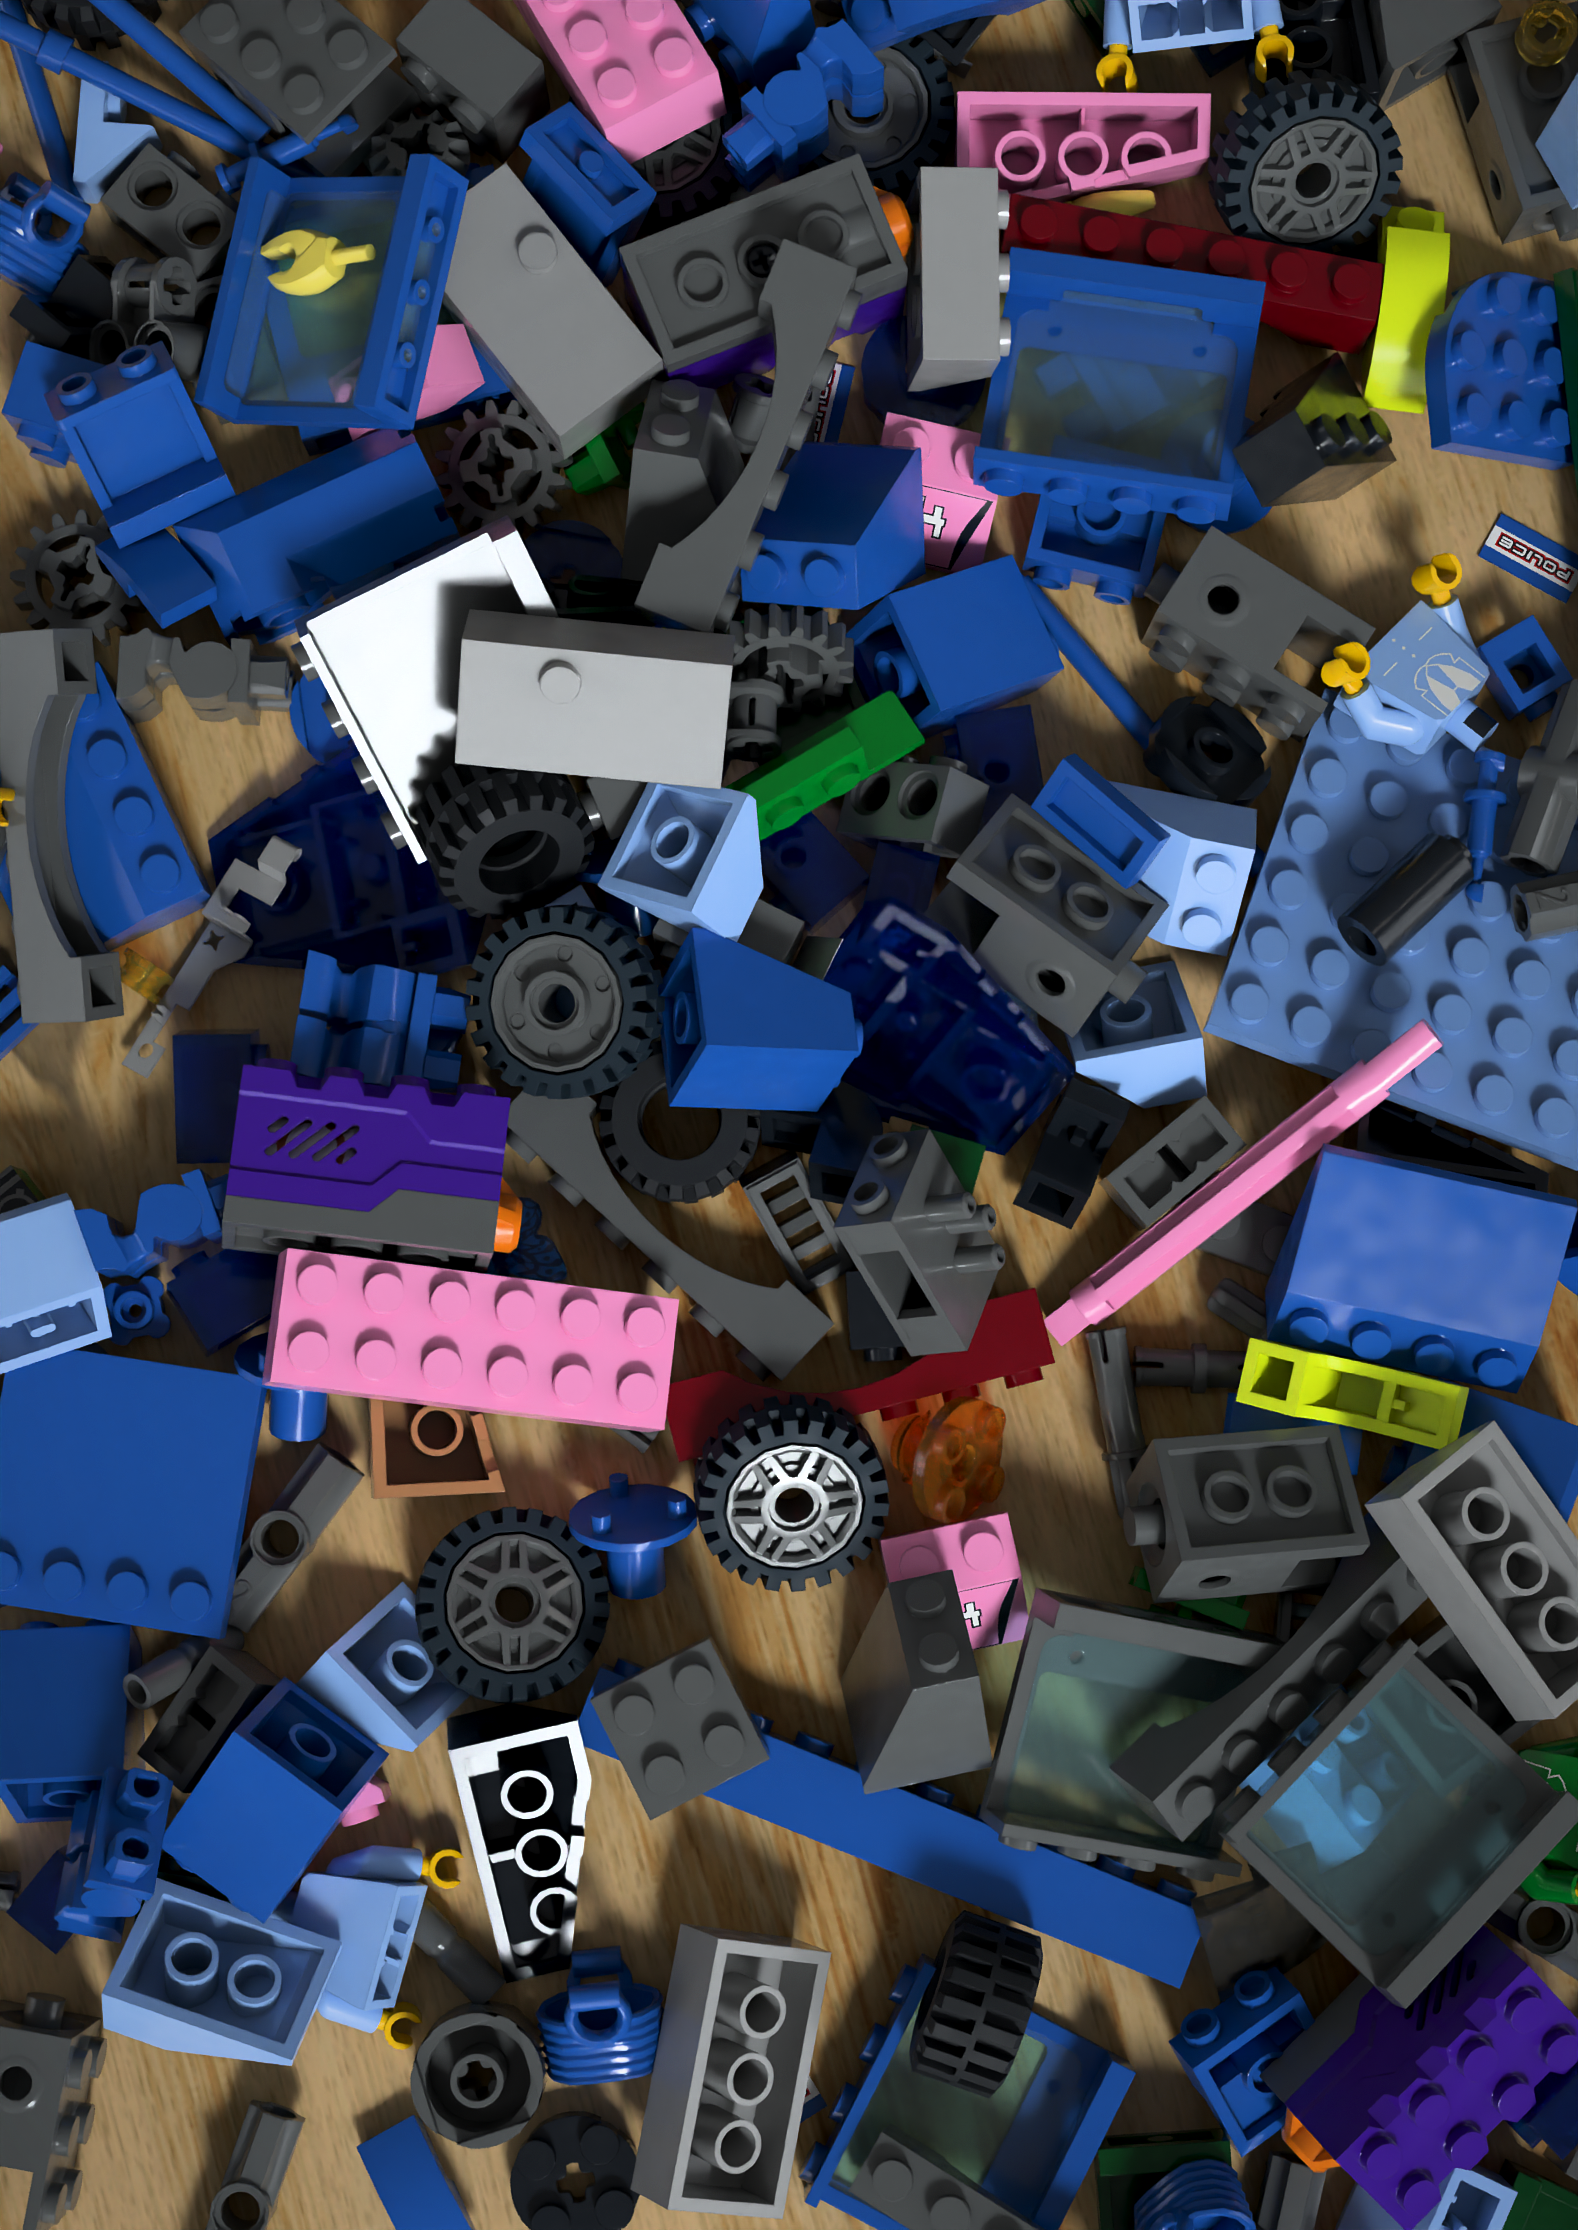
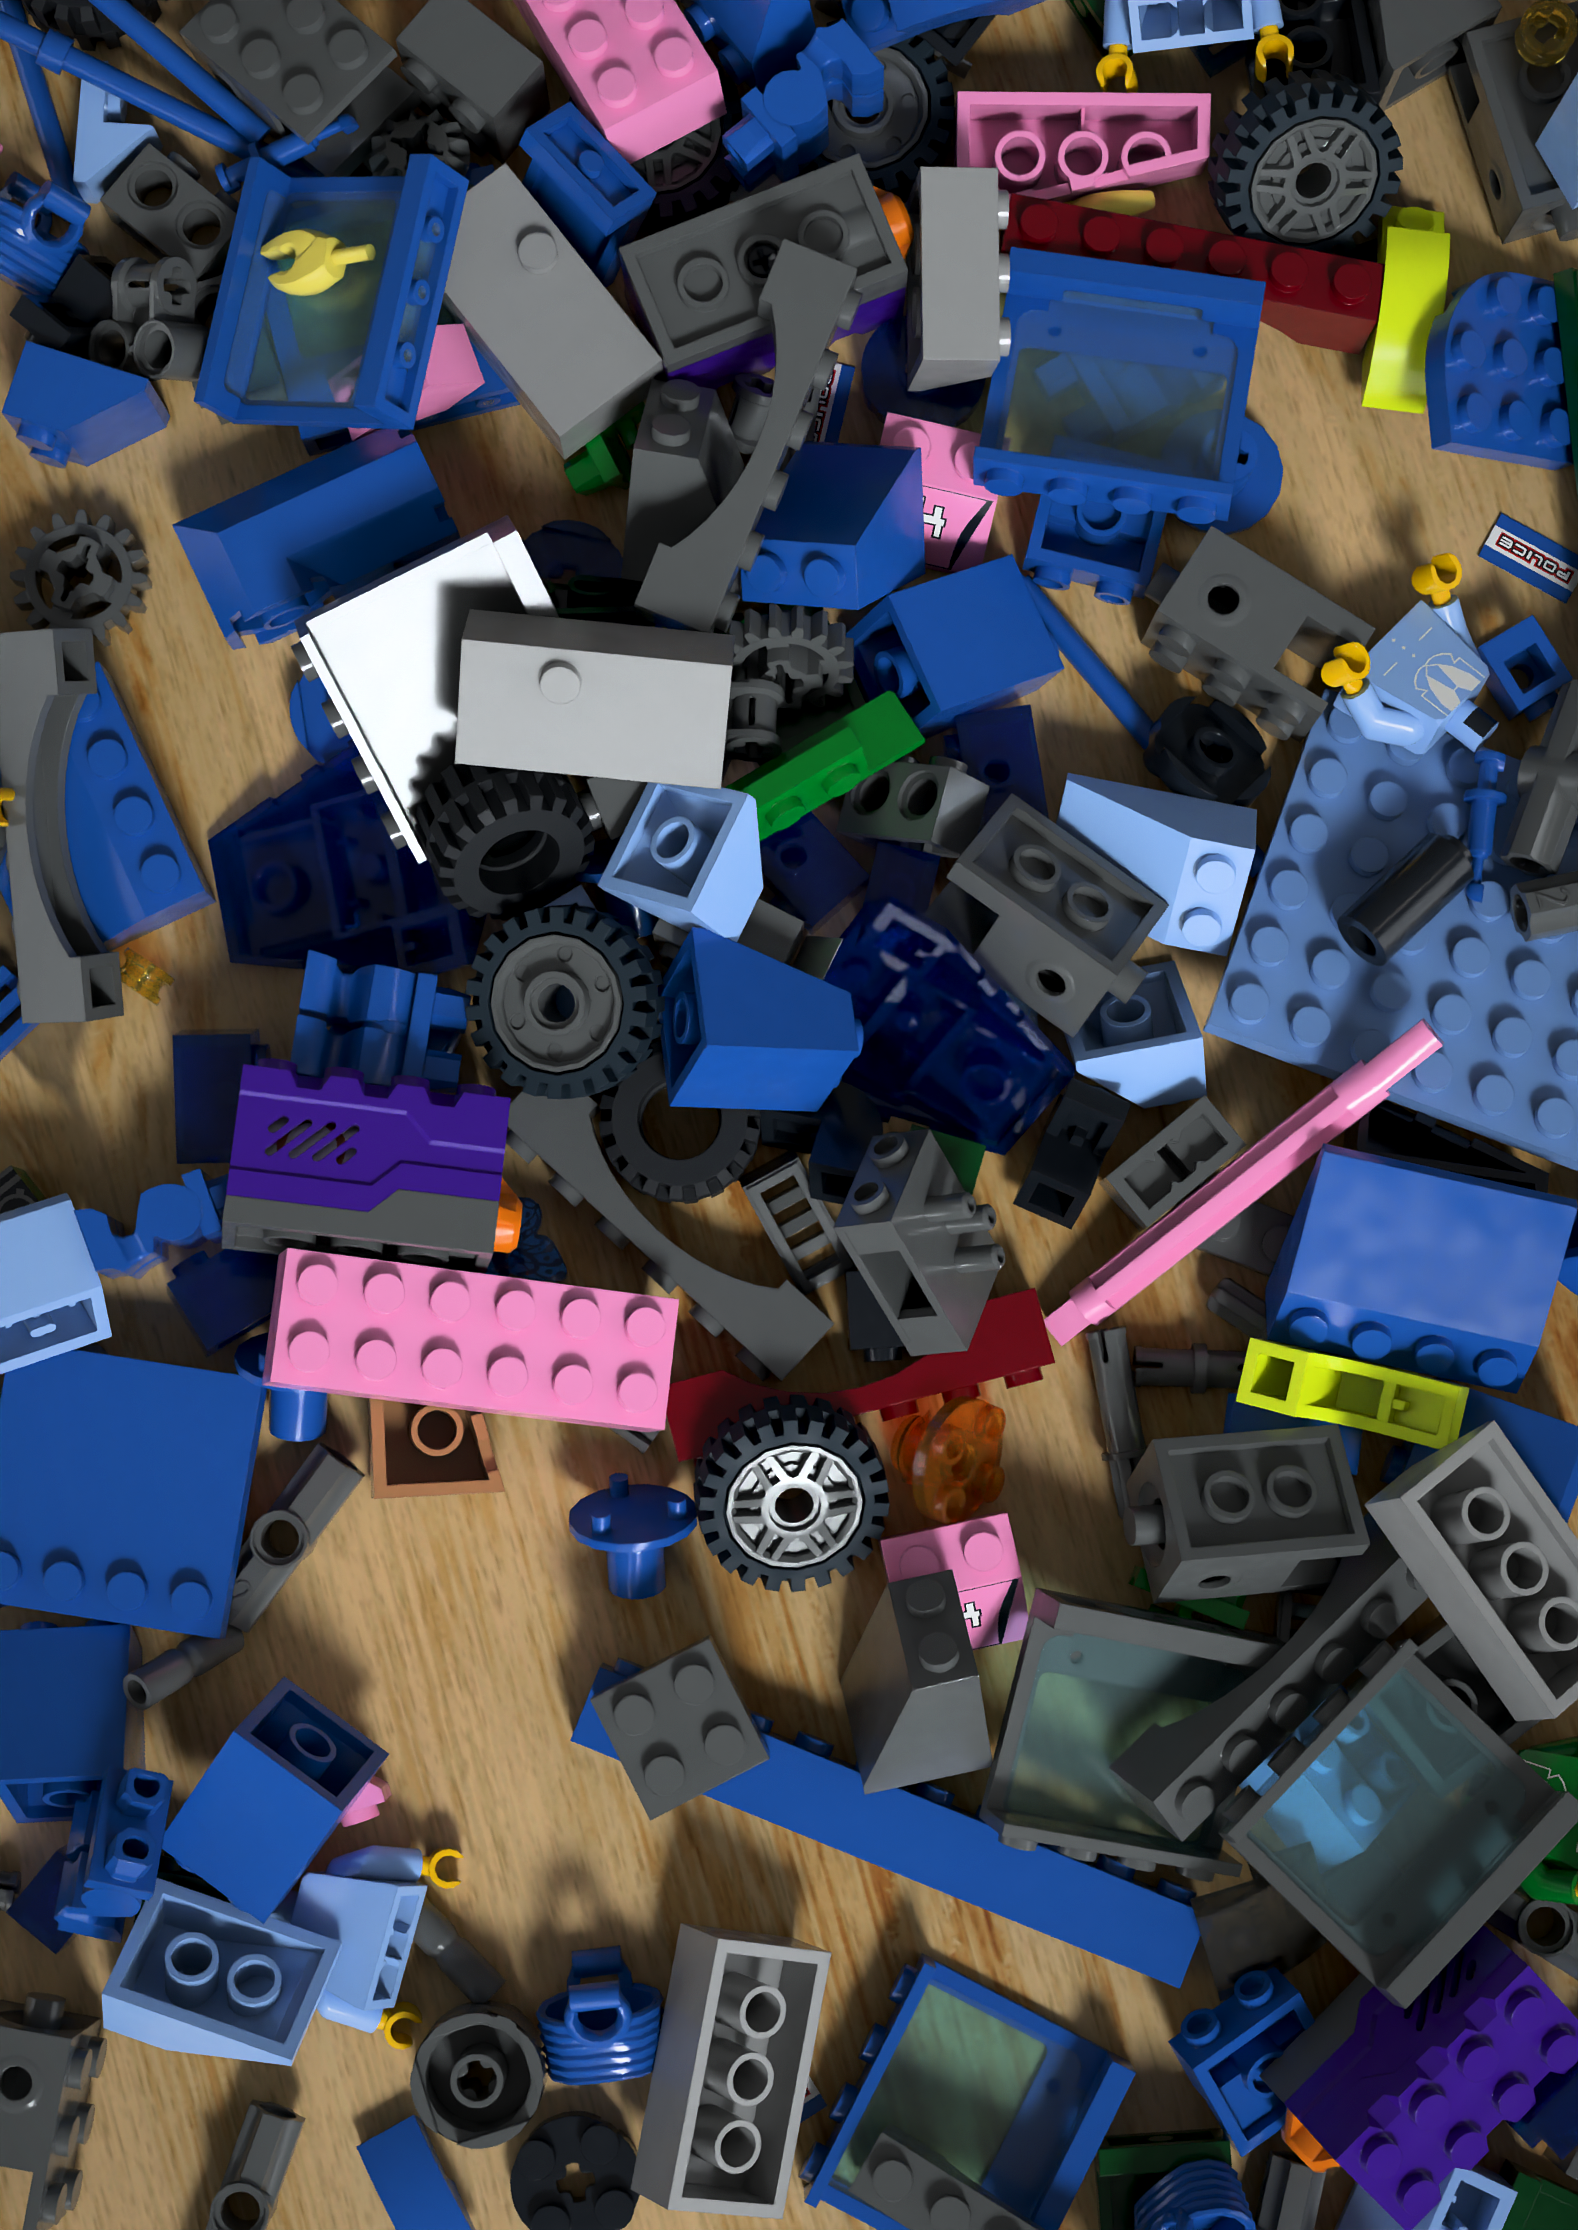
(139, 443): blue panel -> none
(152, 1318): blue plate -> none
(160, 575): blue slope -> none
(204, 960): light grey piece -> none
(205, 1714): dark grey brick -> none
(210, 675): dark grey hips -> none
(384, 1678): light blue slope -> none
(478, 472): dark grey gear -> none
(502, 1657): wheel -> none
(525, 1813): black wedge -> none
(976, 2004): black tyre -> none
(1100, 821): blue tile -> none
(1314, 439): black wedge -> none

